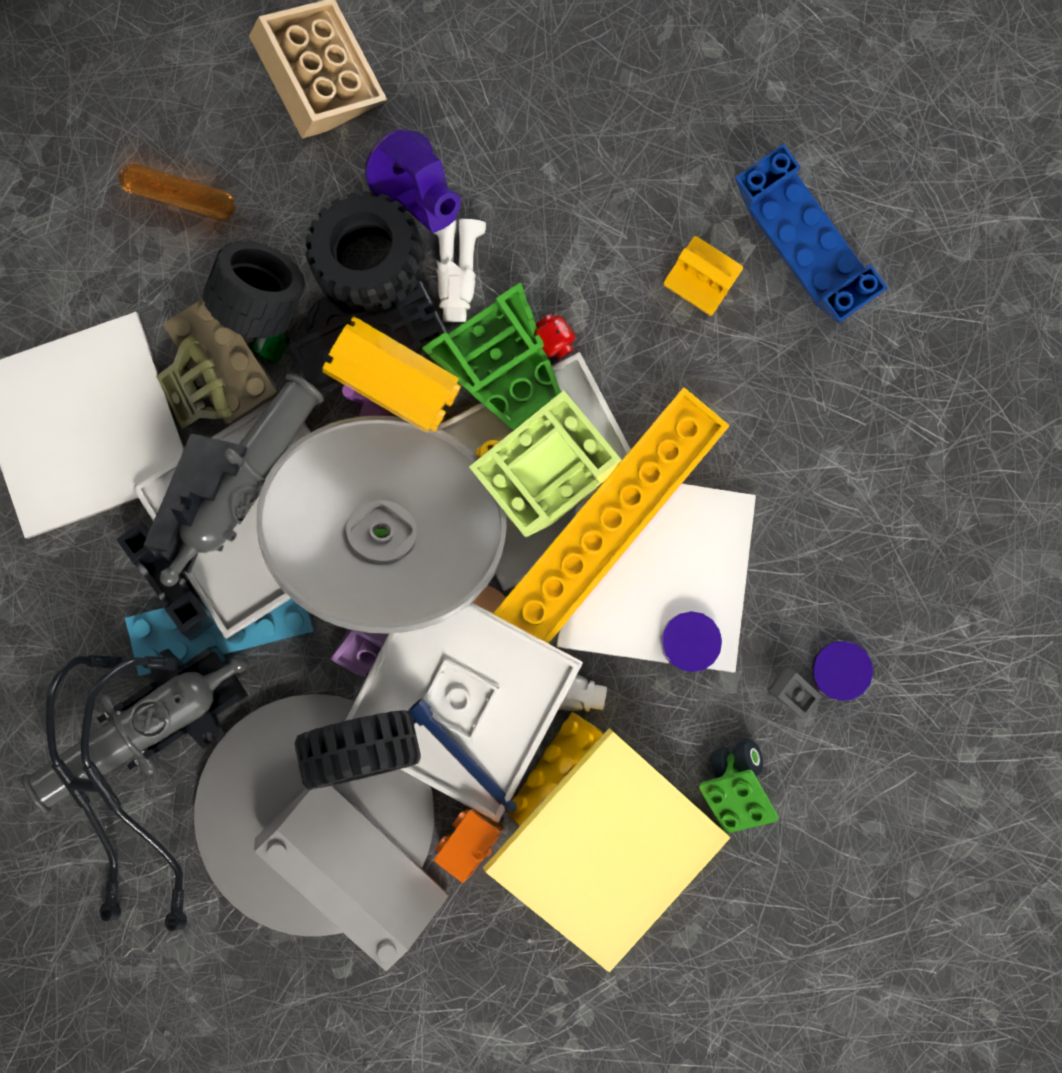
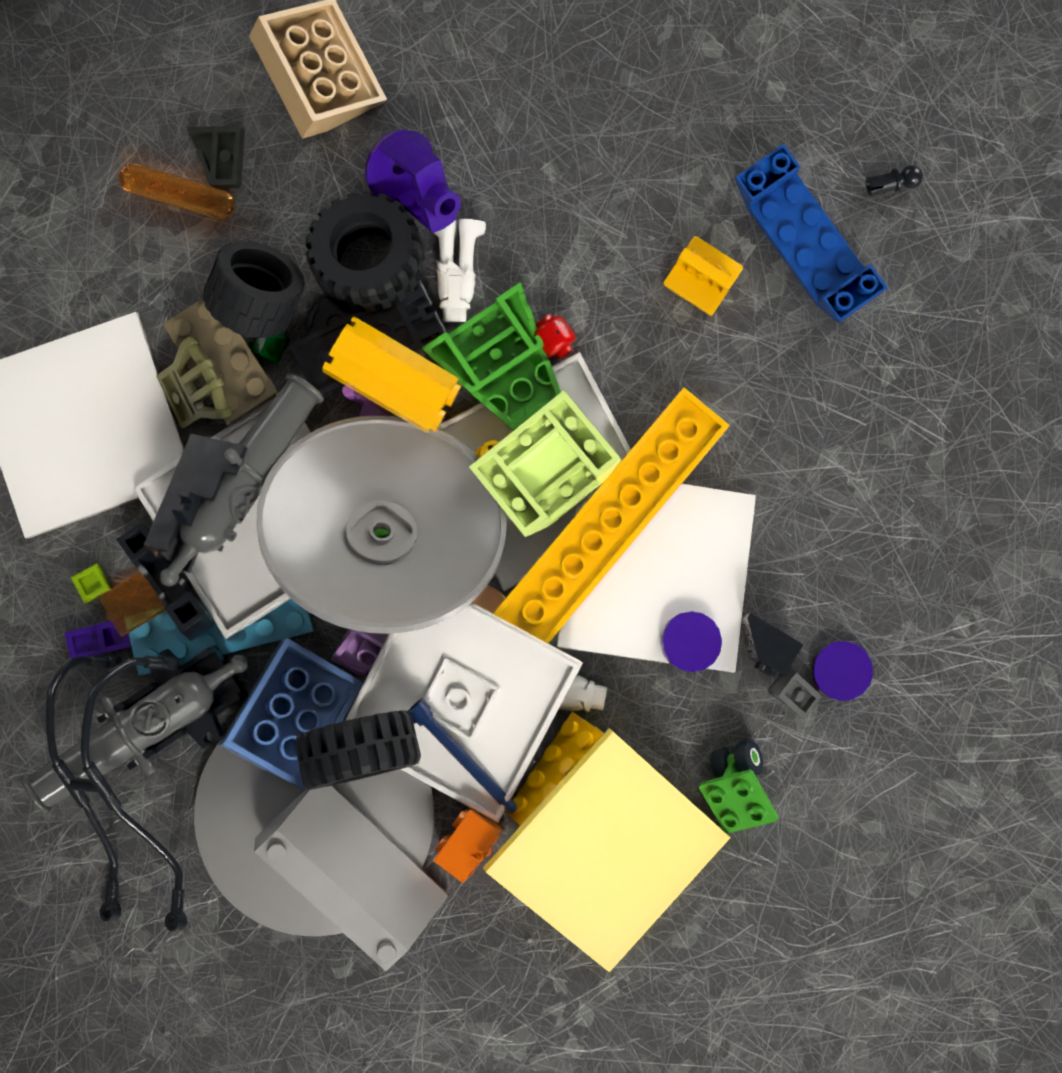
(91, 583): none -> lime tile
(96, 640): none -> dark purple slope
(131, 604): none -> clear orange piece
(221, 154): none -> pearl dark grey wing
(289, 698): none -> medium blue slope
(768, 646): none -> black slope
(909, 177): none -> black pin

